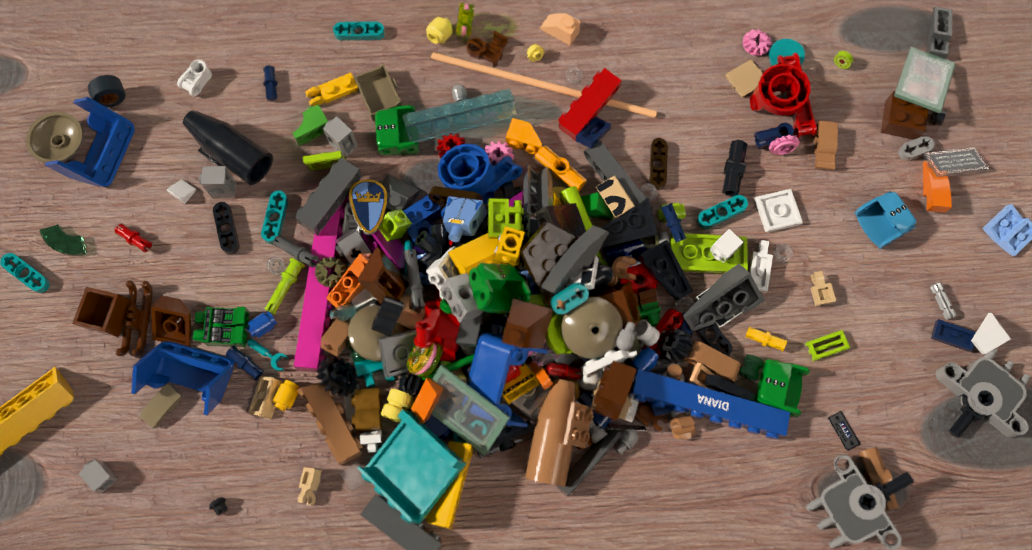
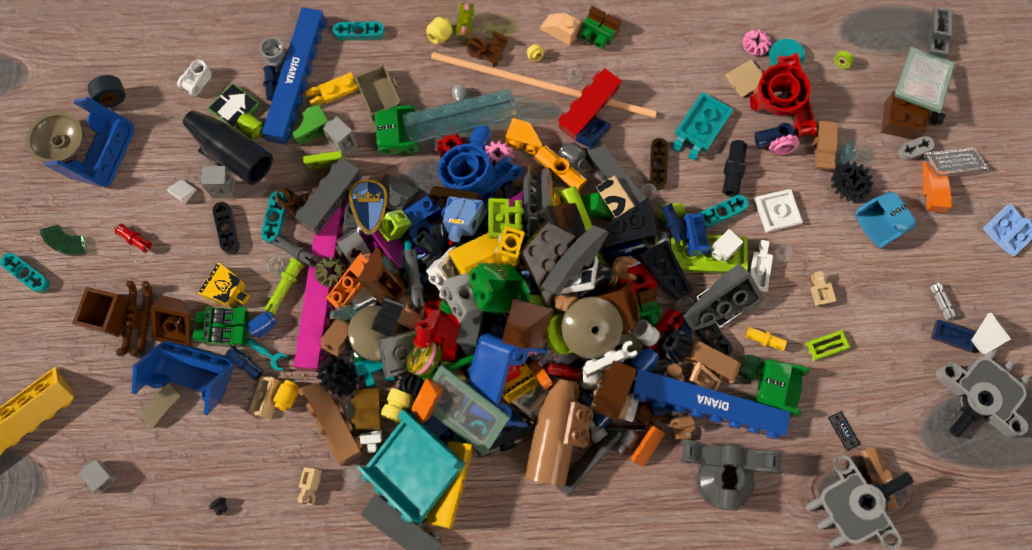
(224, 288): none -> torso
(232, 105): none -> tile
(250, 125): none -> lime brick
(273, 52): none -> light grey wheel
(292, 200): none -> reddish brown piece
(294, 76): none -> blue brick
(481, 136): none -> blue brick
(567, 294): teal beam -> none
(574, 155): none -> dark grey head
(600, 27): none -> hips
(626, 337): light grey cylinder -> none
(647, 446): none -> orange slope
(696, 234): none -> blue hinge
(702, 124): none -> teal tile
(721, 385): black beam -> none
(741, 461): none -> dark grey piece
(848, 152): none -> clear light blue plate
(855, 176): none -> black gear

